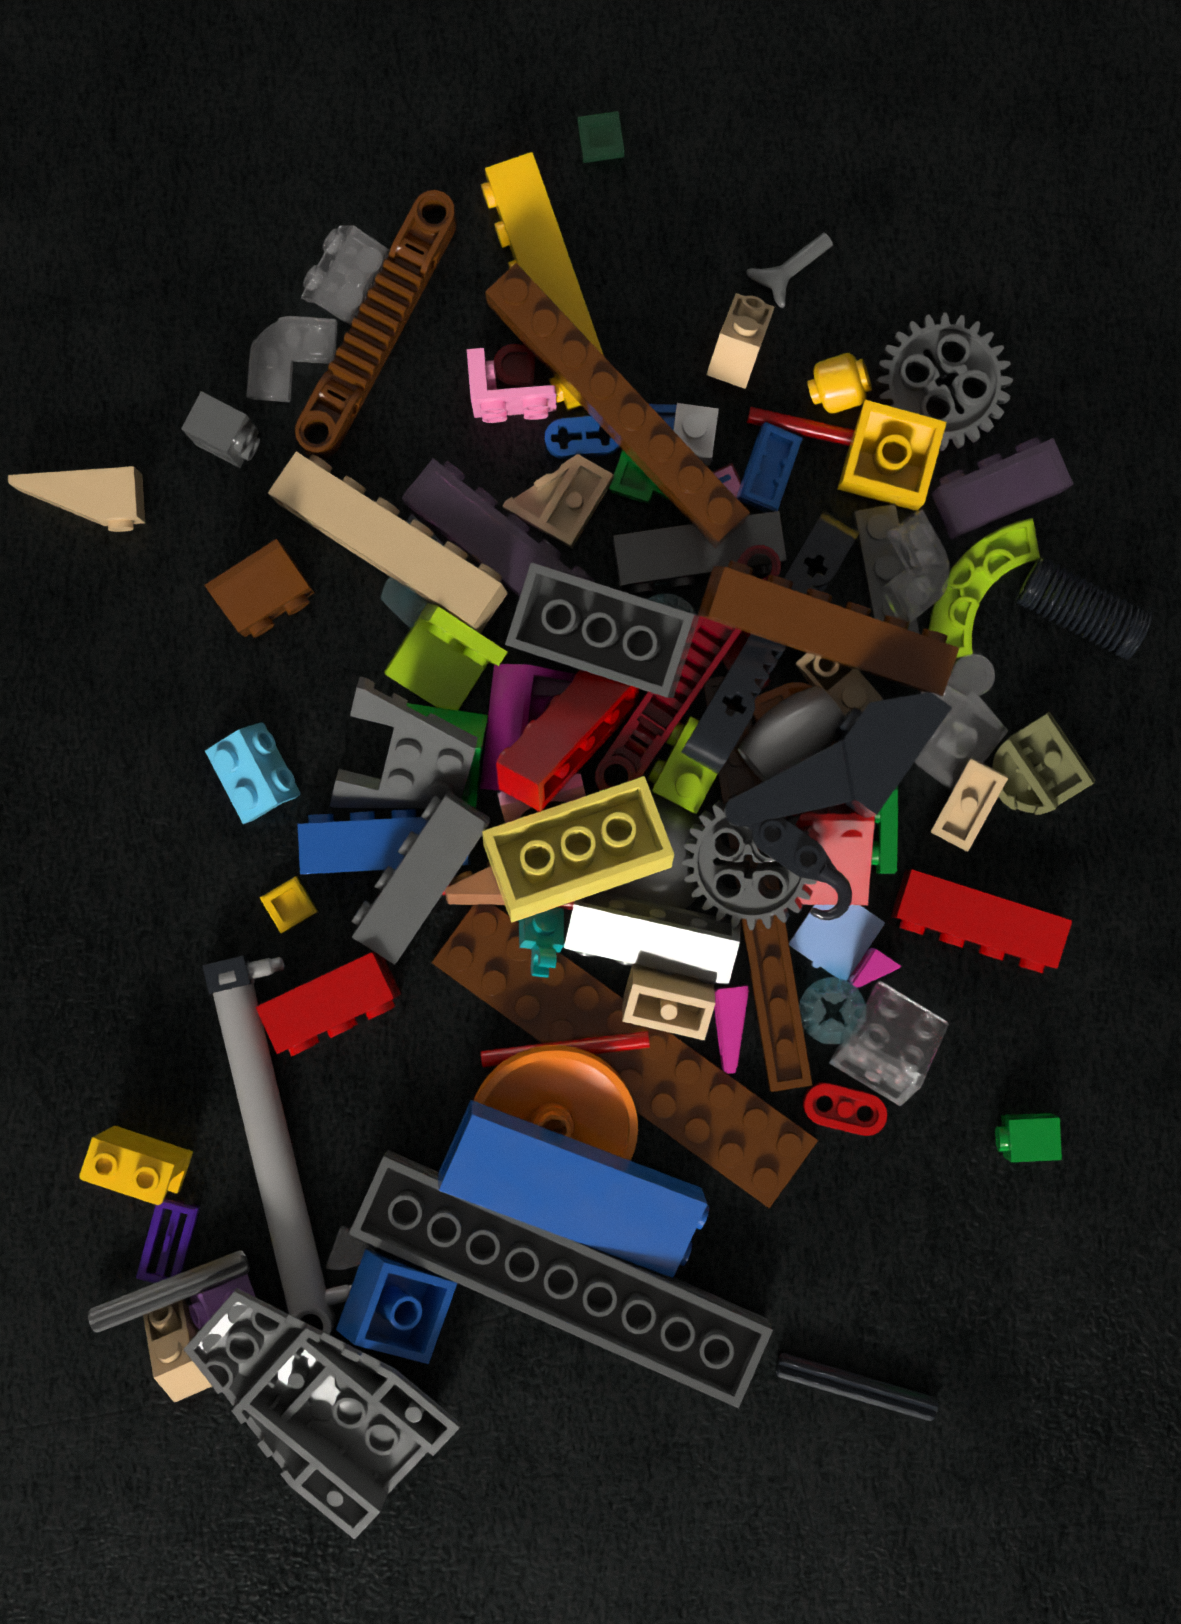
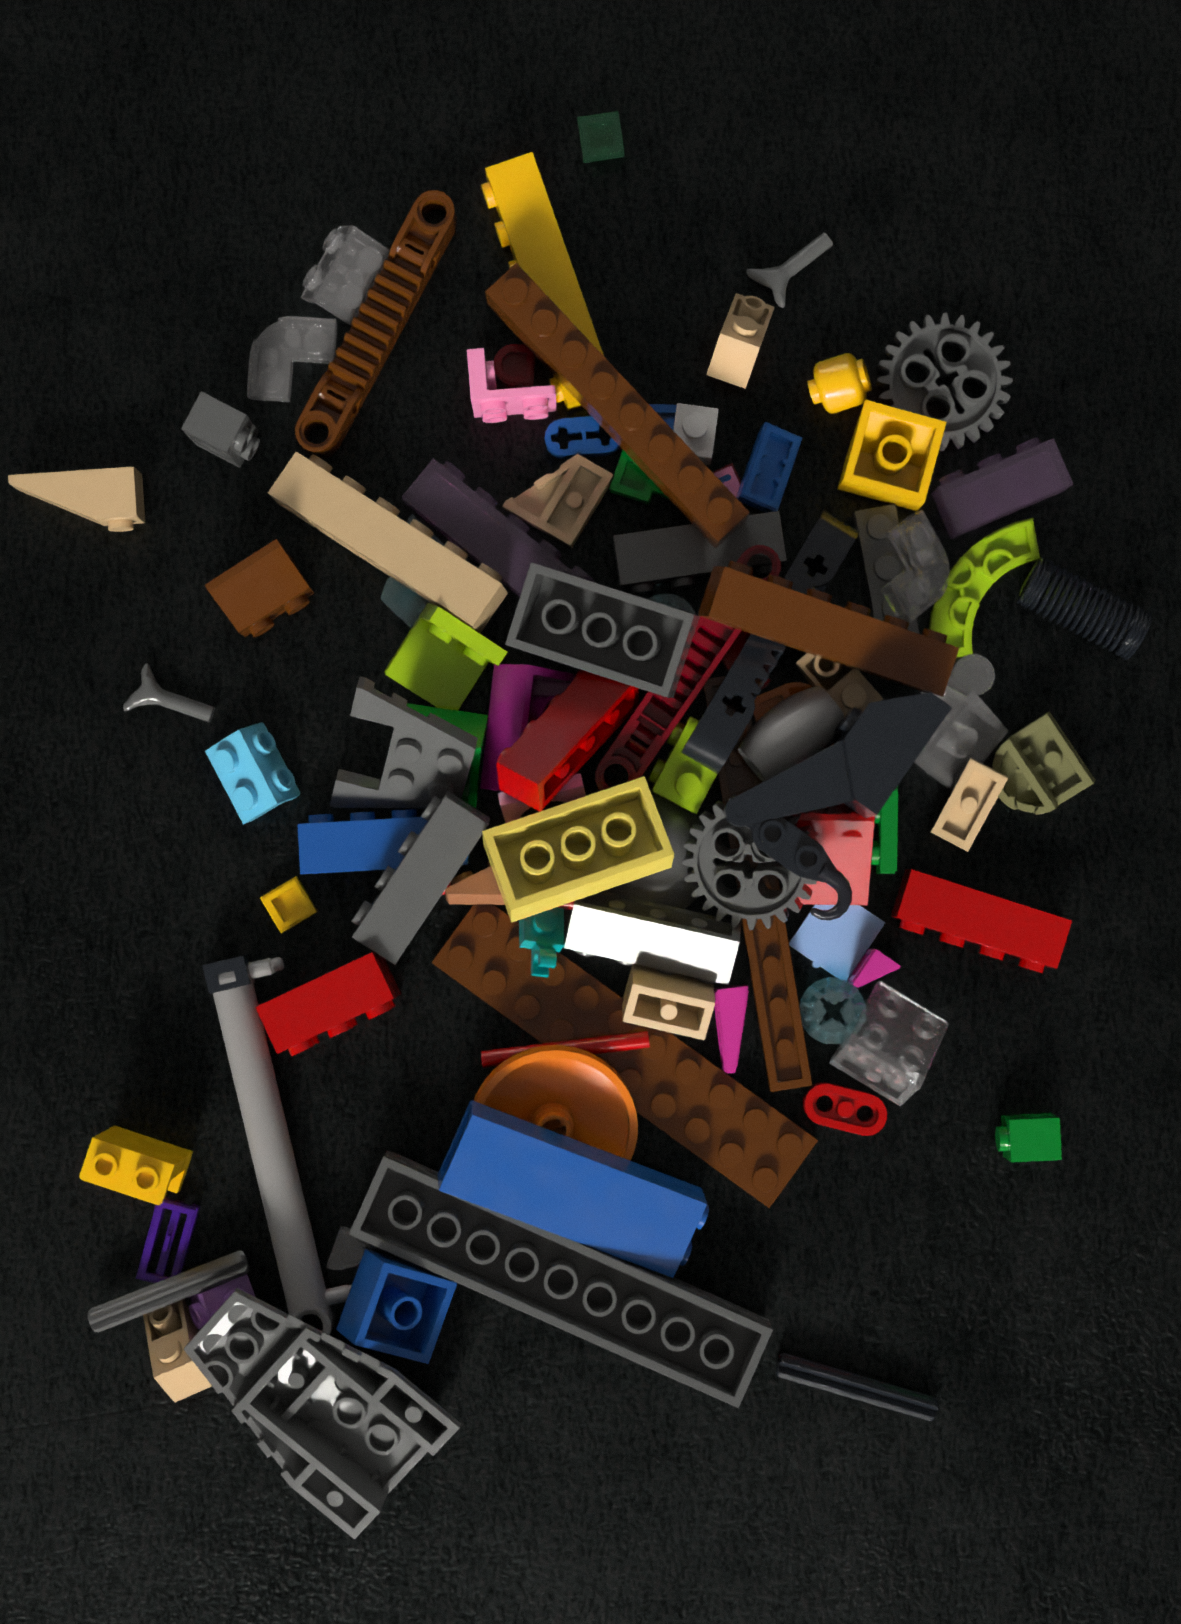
(152, 693): none -> dark grey piece
(801, 426): red bar -> none

